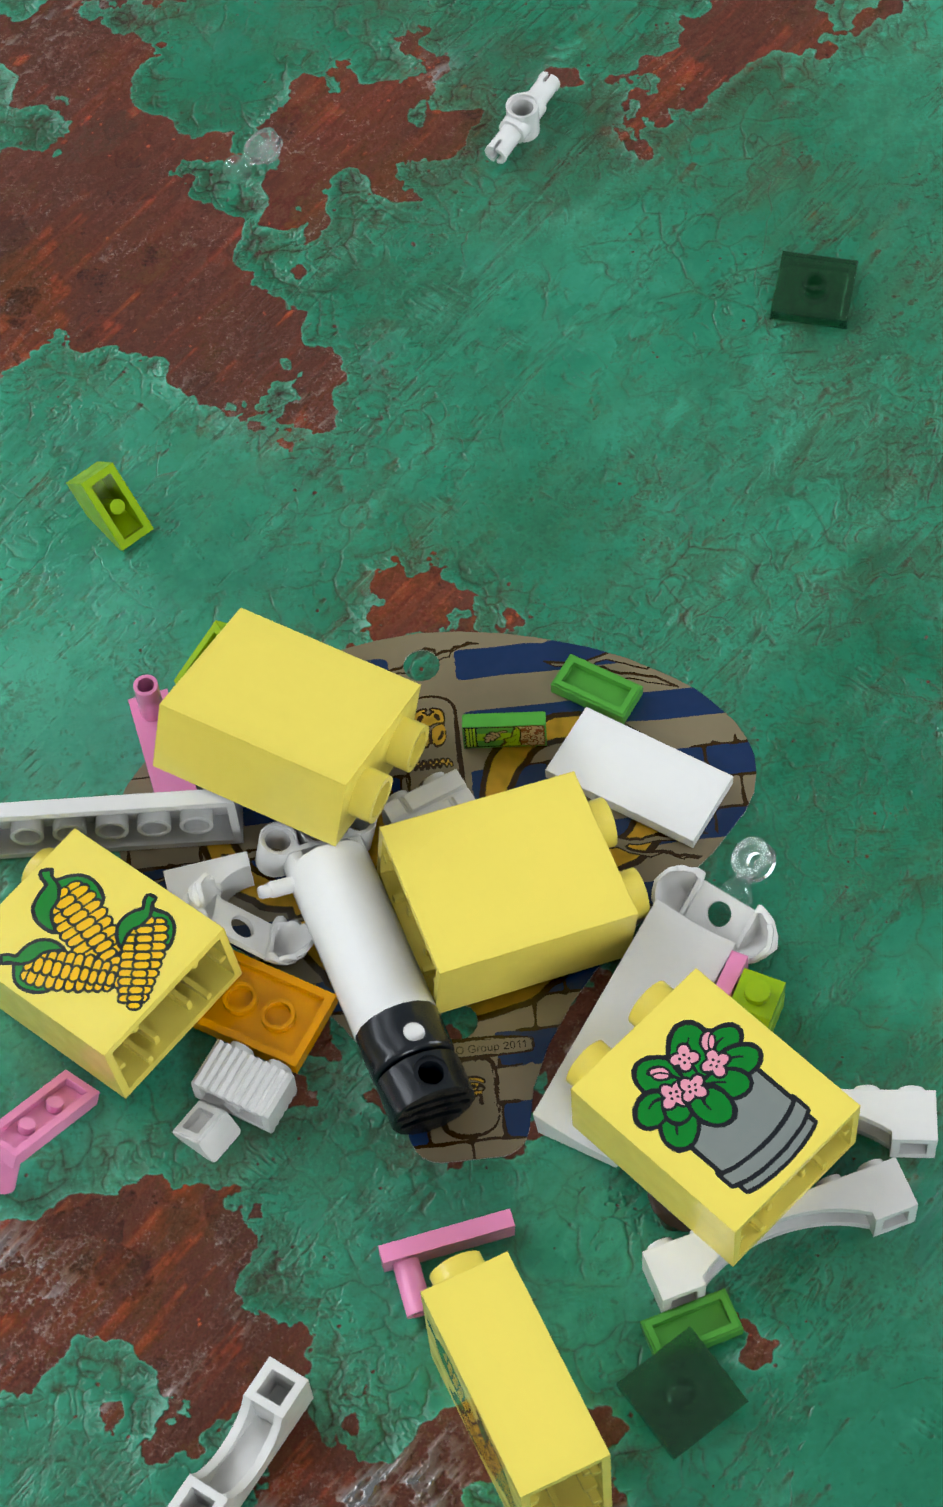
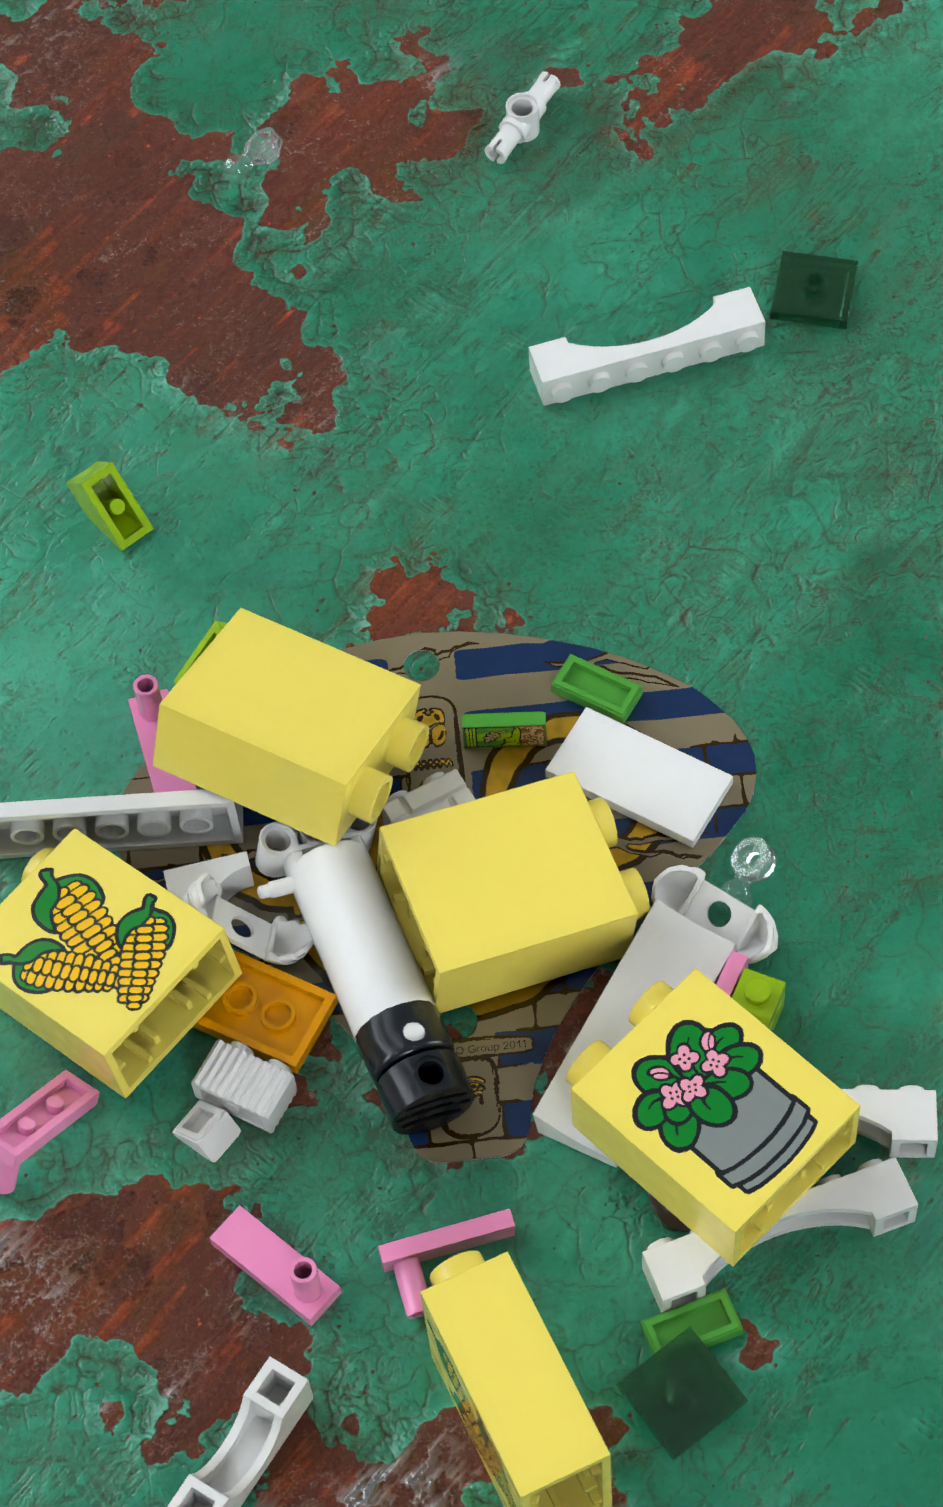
(275, 1265): none -> bright pink piece
(574, 370): none -> white arch

